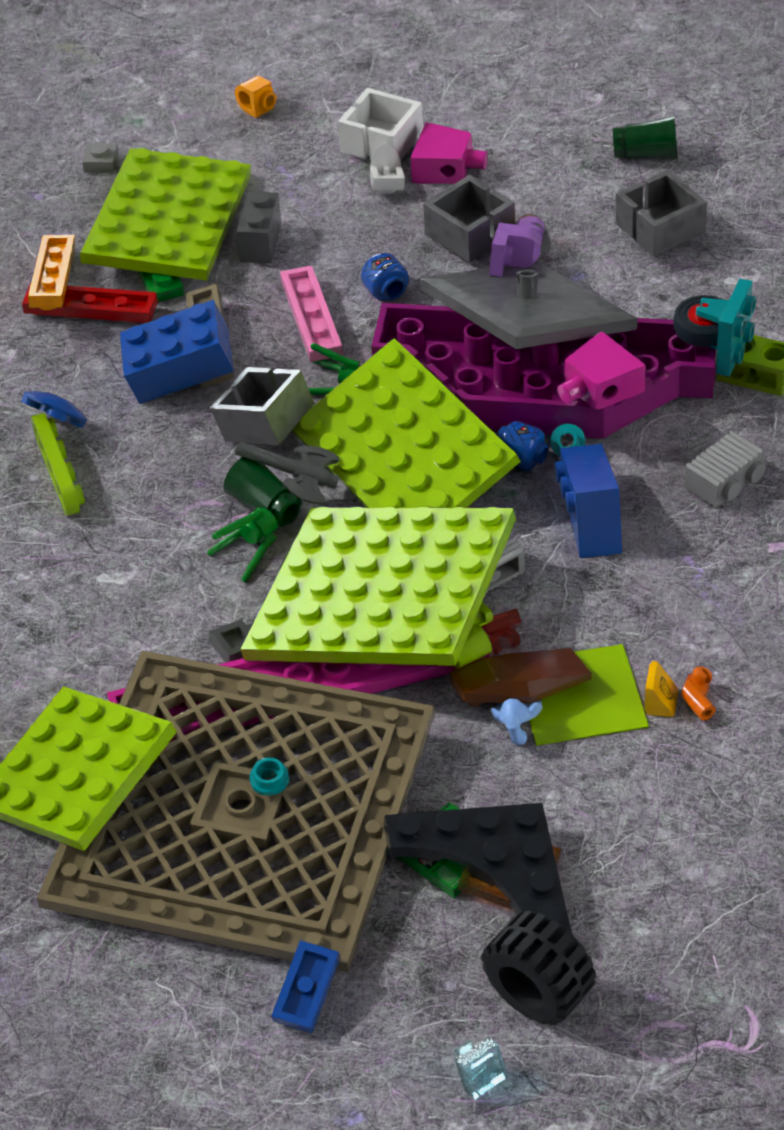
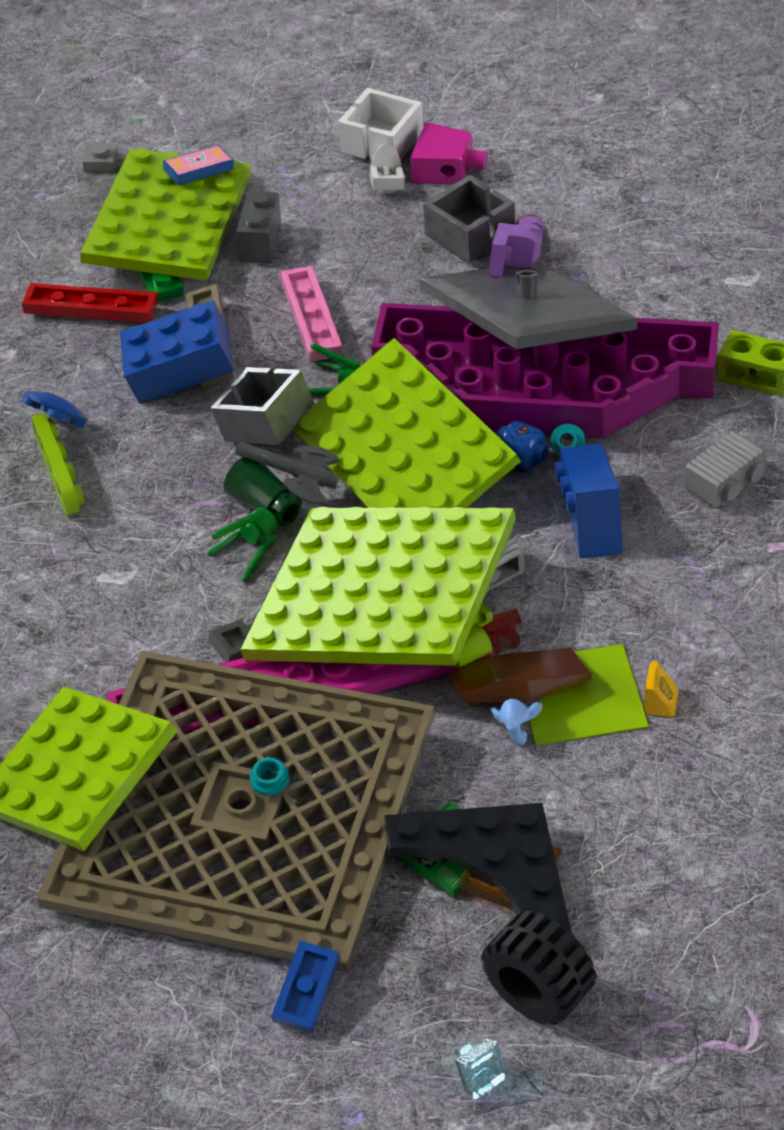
(52, 272): light orange plate -> none
(198, 165): none -> tile
(255, 96): light orange plate -> none
(385, 277): blue head -> none
(602, 374): dark pink torso -> none
(646, 139): dark green plant -> none
(669, 216): flat silver piece -> none
(695, 692): orange arm -> none
(719, 324): teal plate -> none

